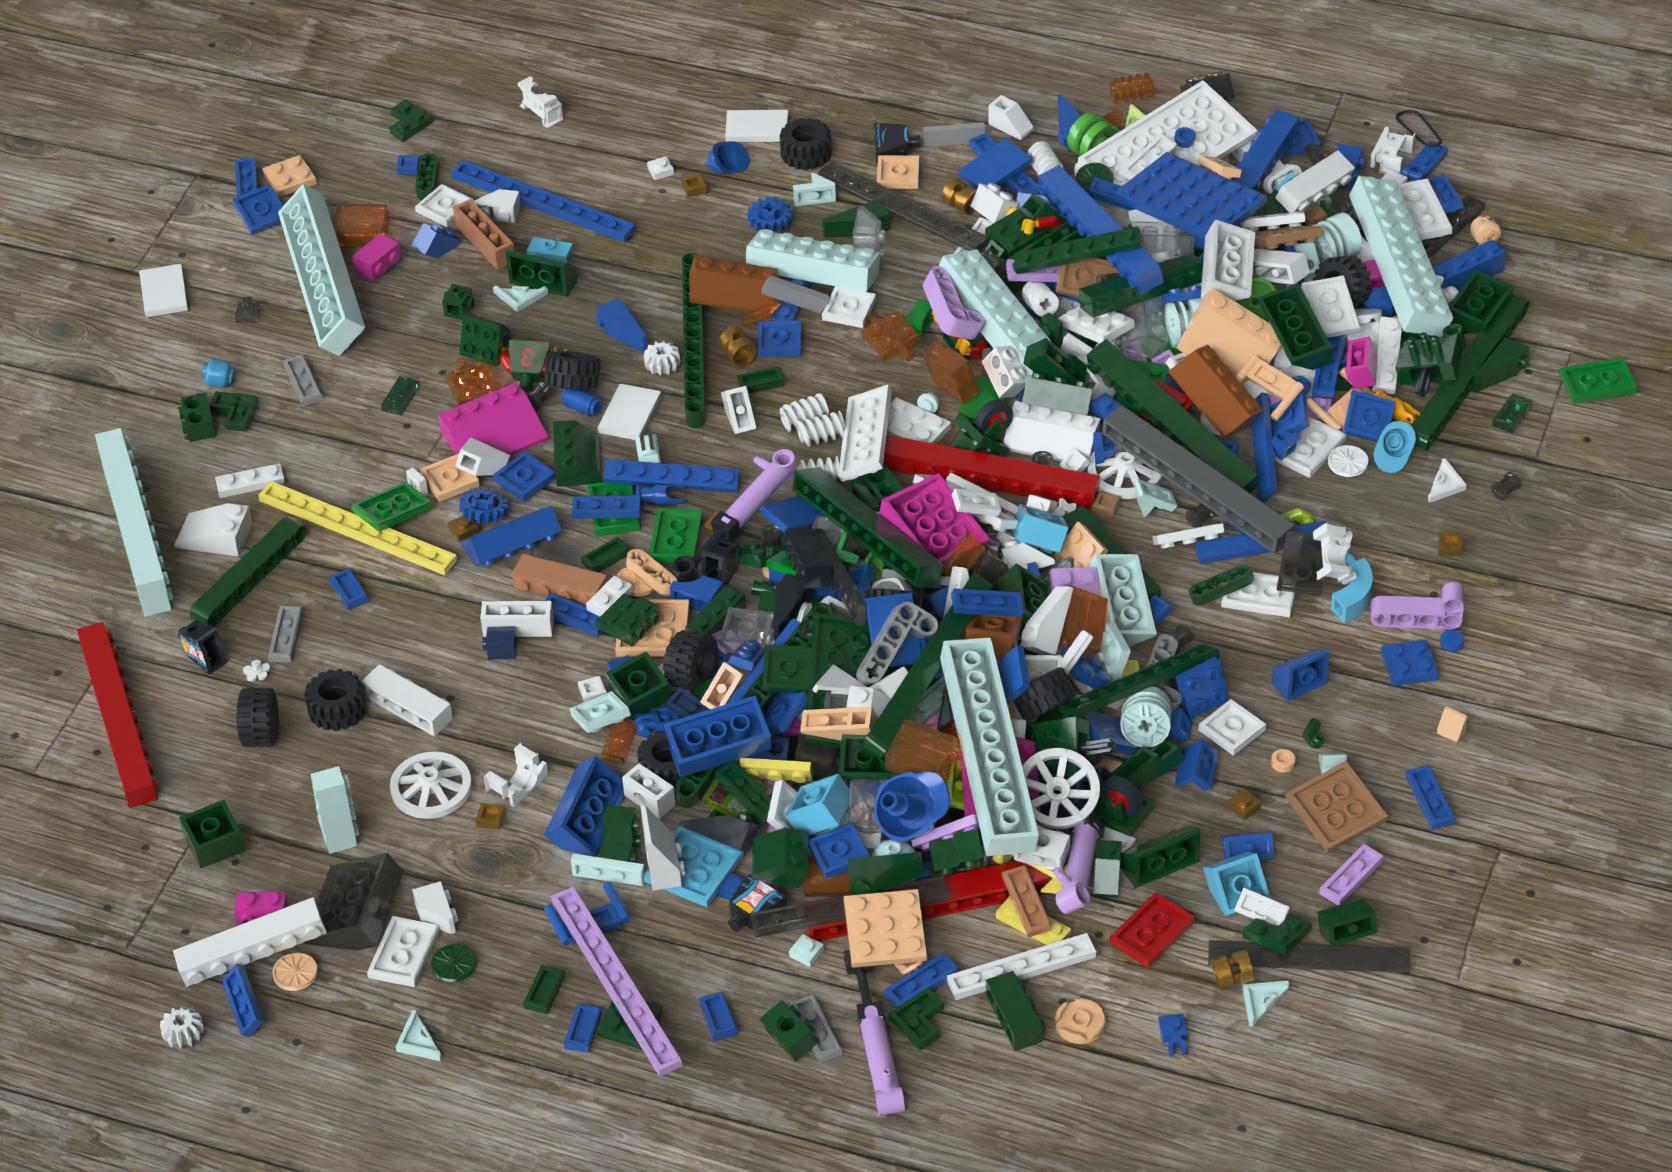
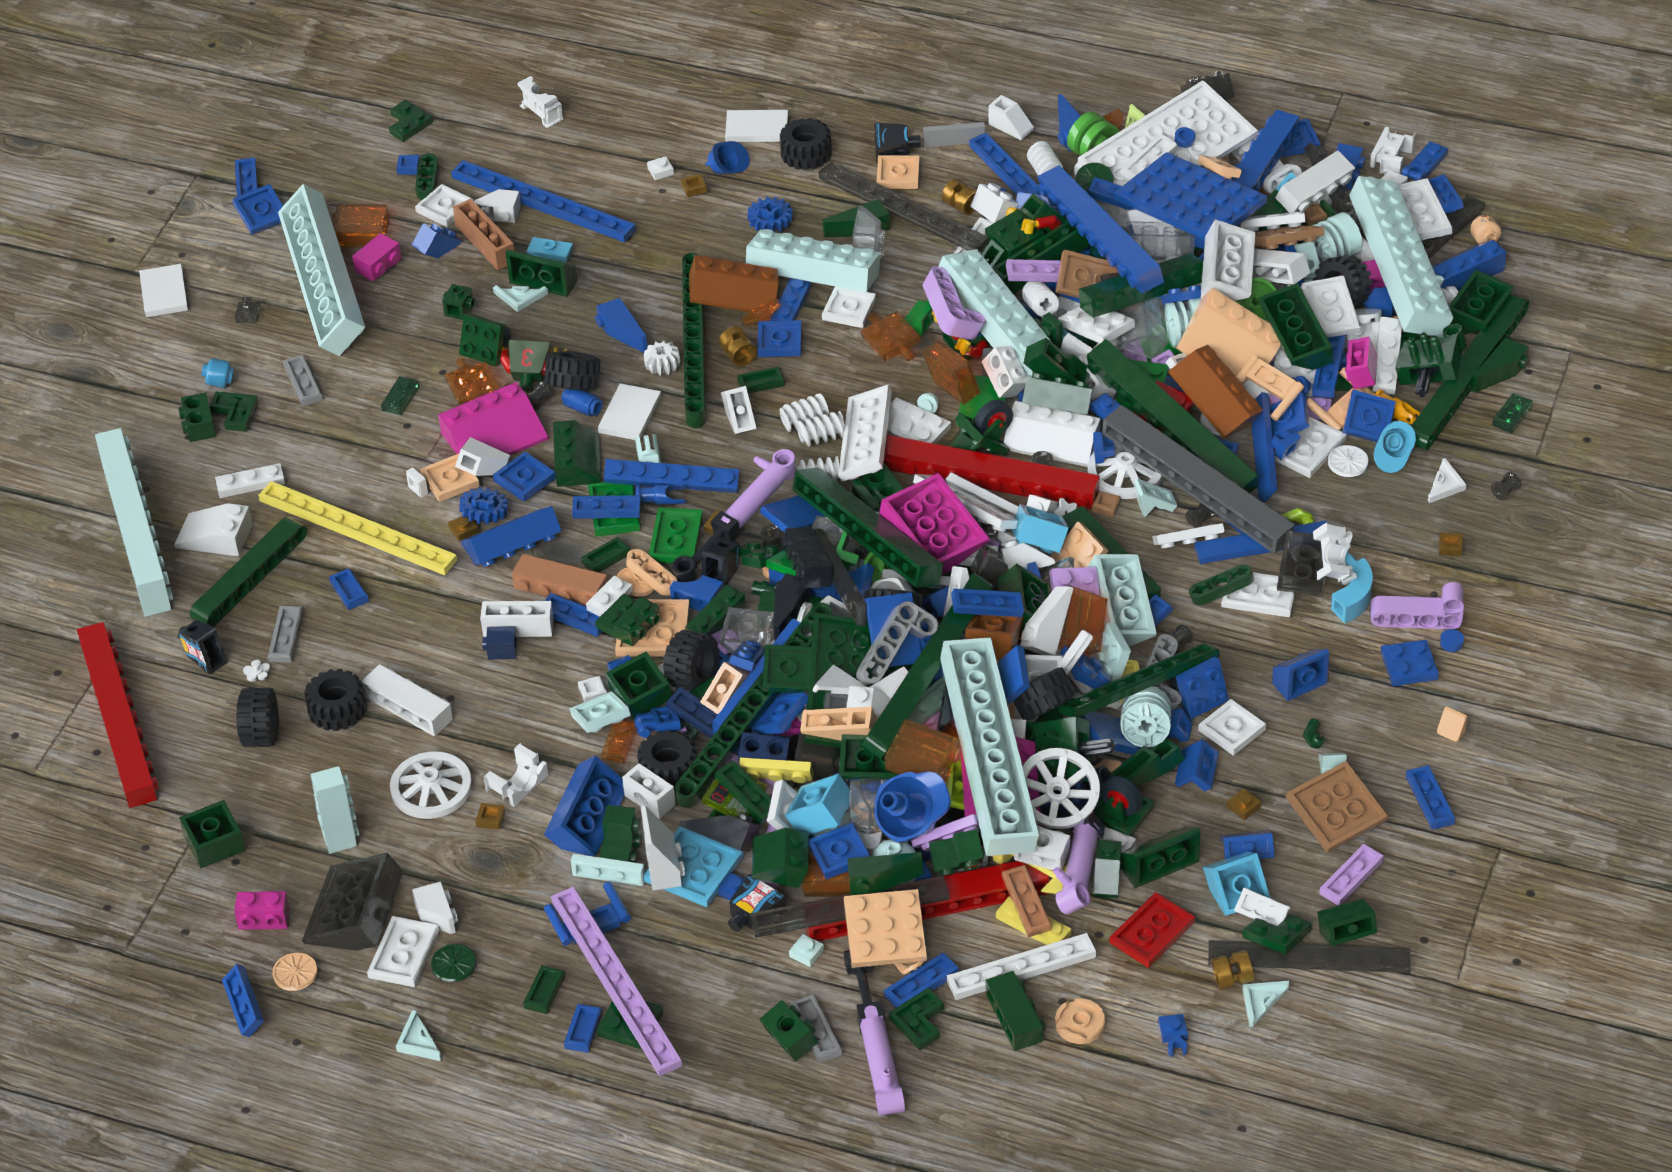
(181, 1027): white gear -> none
(249, 942): white brick -> none
(289, 175): light nougat plate -> none
(392, 506): green tile -> none
(718, 736): blue slope -> none
(718, 1016): blue tile -> none
(795, 294): light grey tile -> none
(819, 191): light aqua slope -> none
(964, 554): clear orange tile -> none
(976, 502): white plate -> none
(995, 164): blue tile -> none
(997, 263): clear smoke bush -> none
(1075, 461): white plate -> none
(1077, 250): dark green plate -> none
(1130, 87): clear orange piece -> none
(1160, 257): white plate -> none
(1283, 760): light nougat tile -> none
(1416, 136): black piece -> none
(1598, 380): green plate -> none

